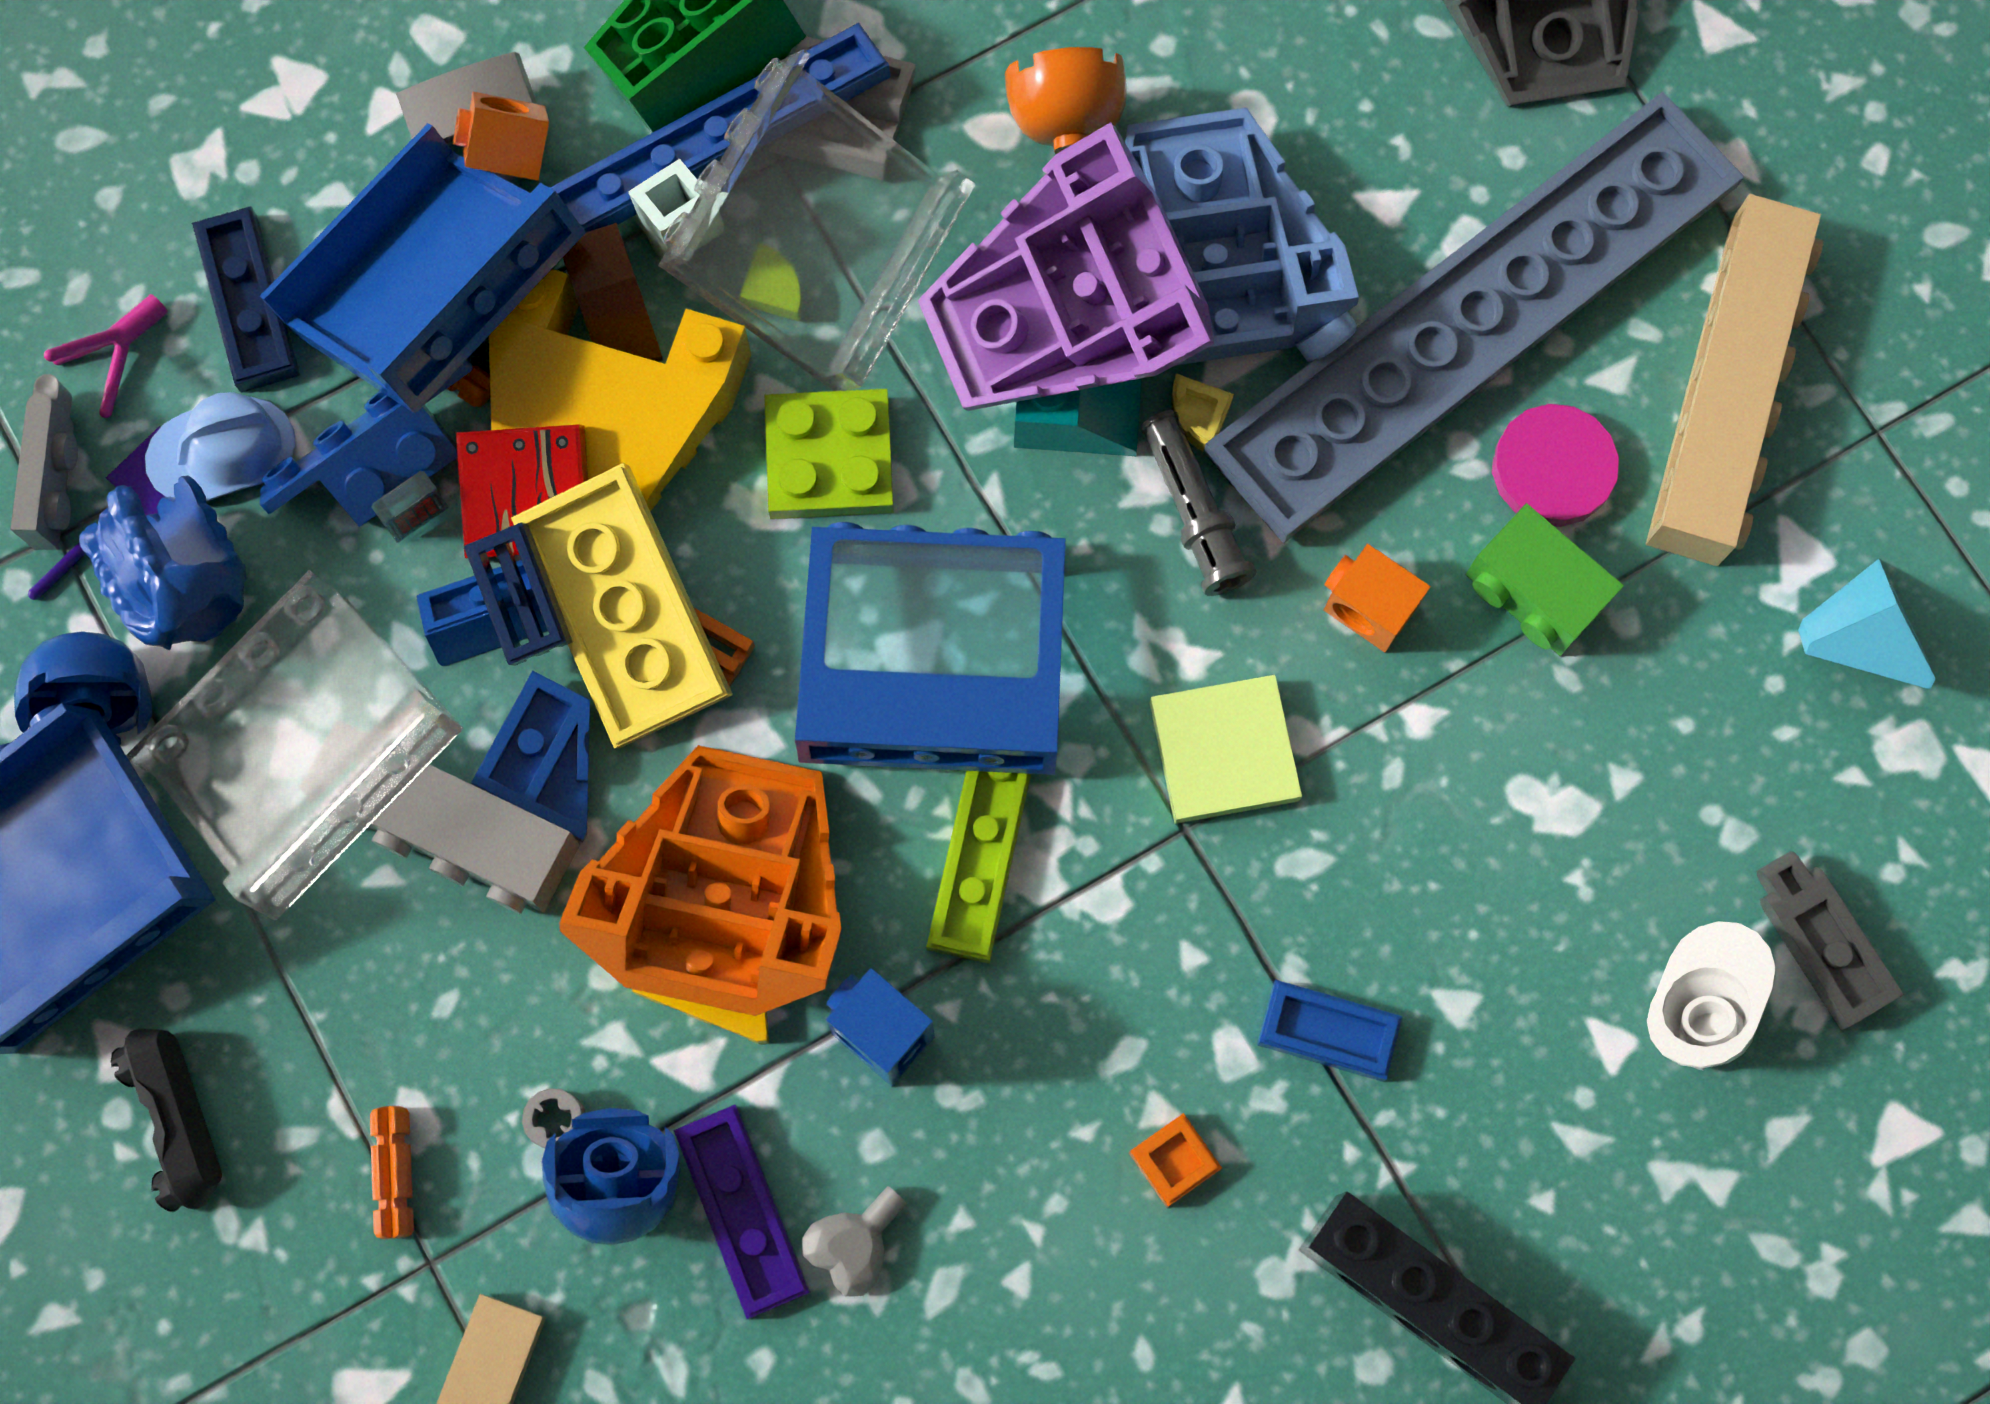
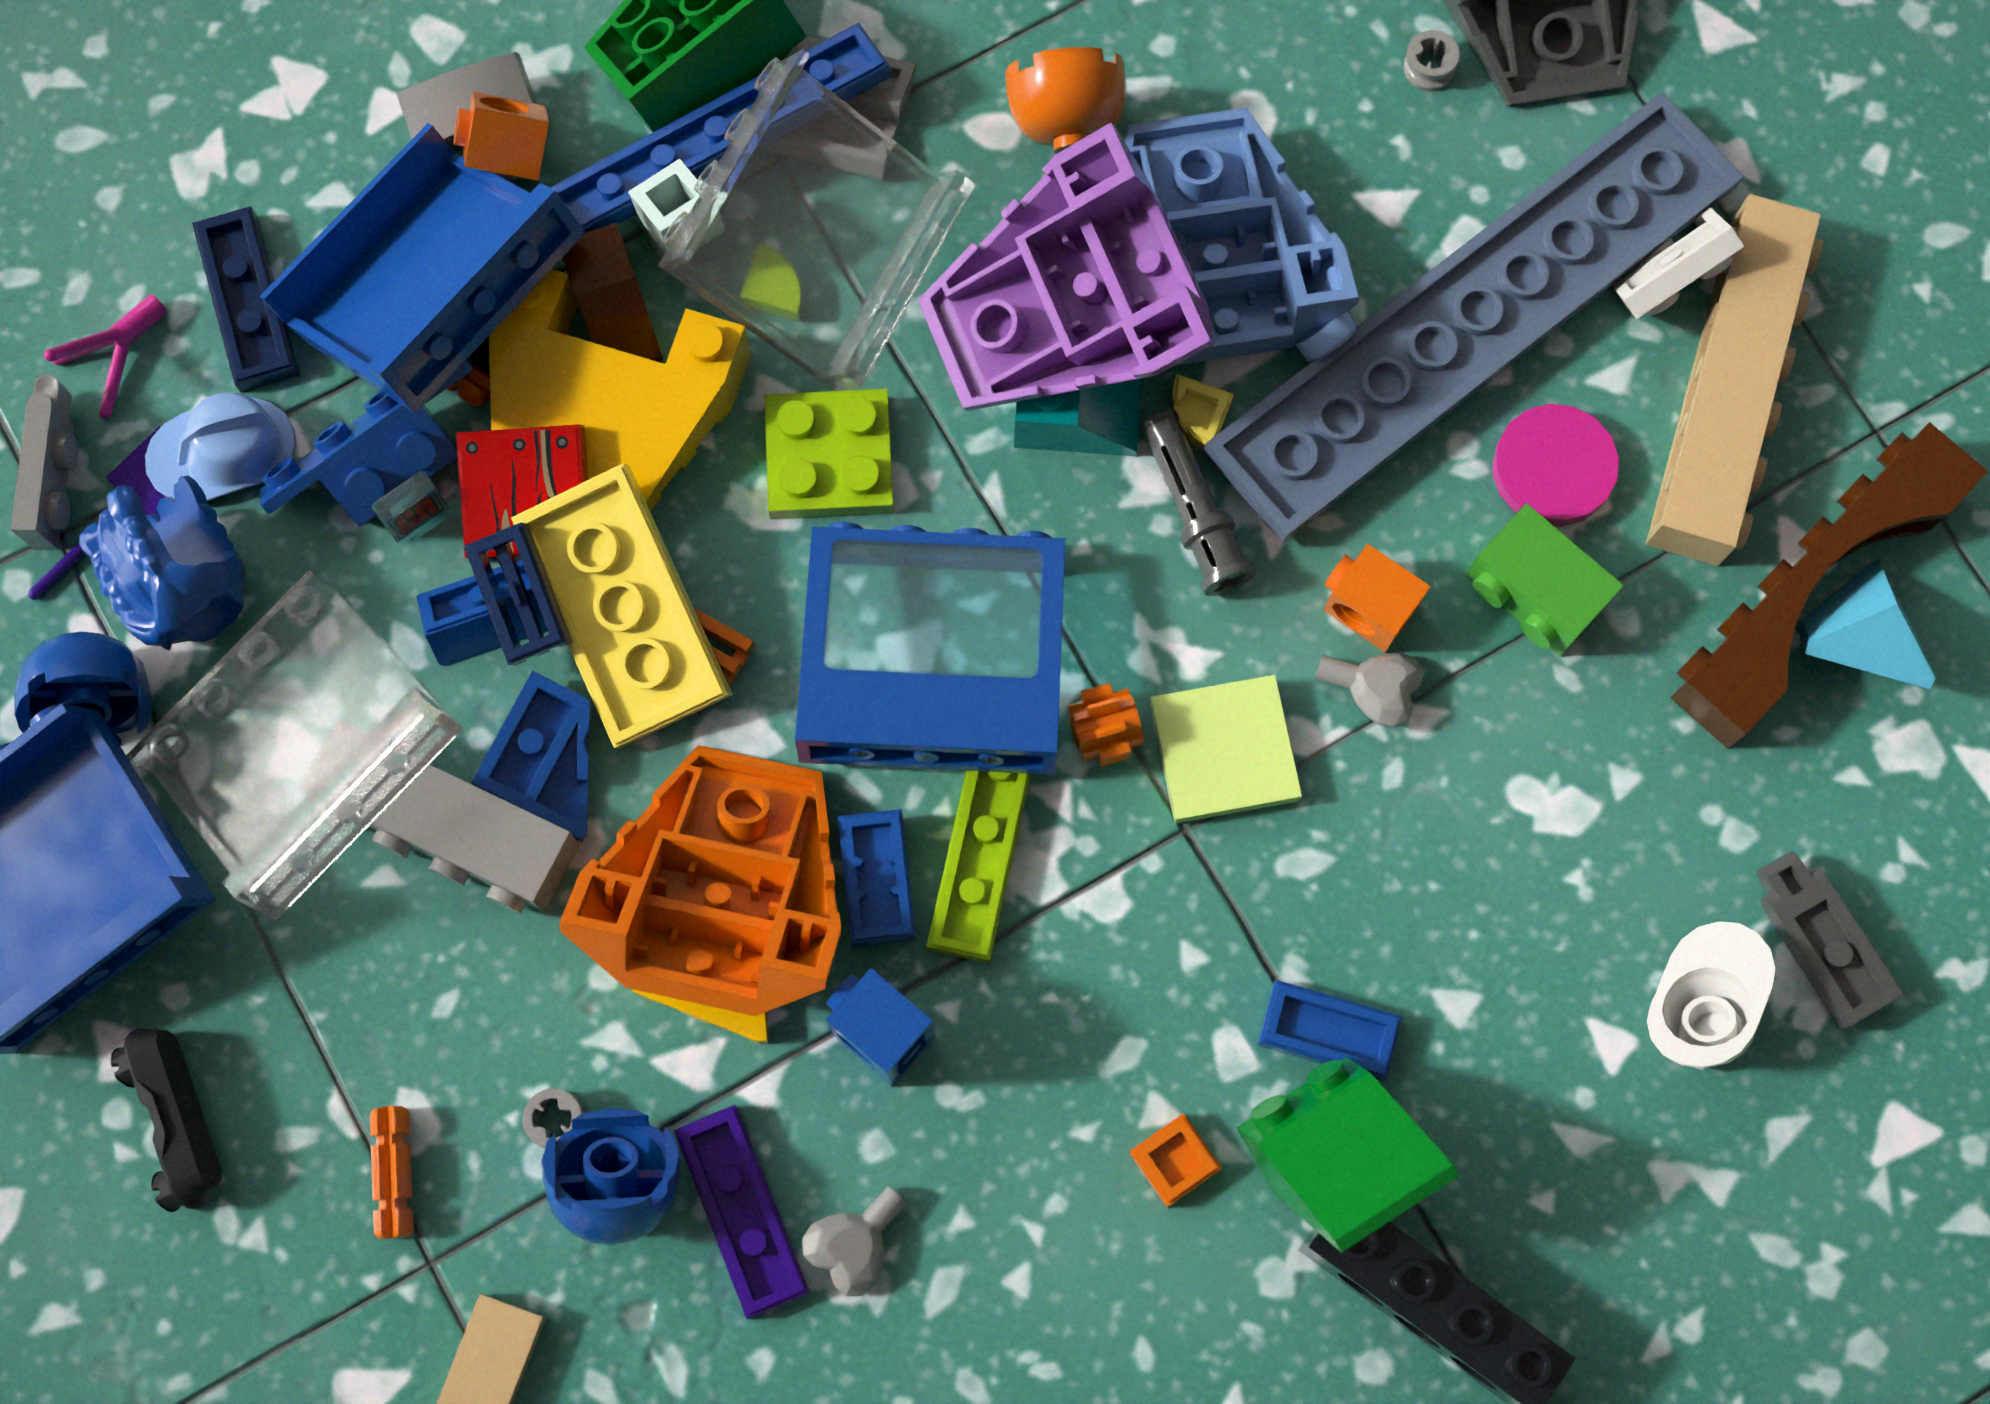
(876, 878): none -> blue plate
(1105, 724): none -> orange gear
(1344, 1153): none -> green slope
(1378, 685): none -> light grey rock
(1423, 76): none -> light grey bush
(1671, 267): none -> white wing
(1750, 667): none -> reddish brown arch

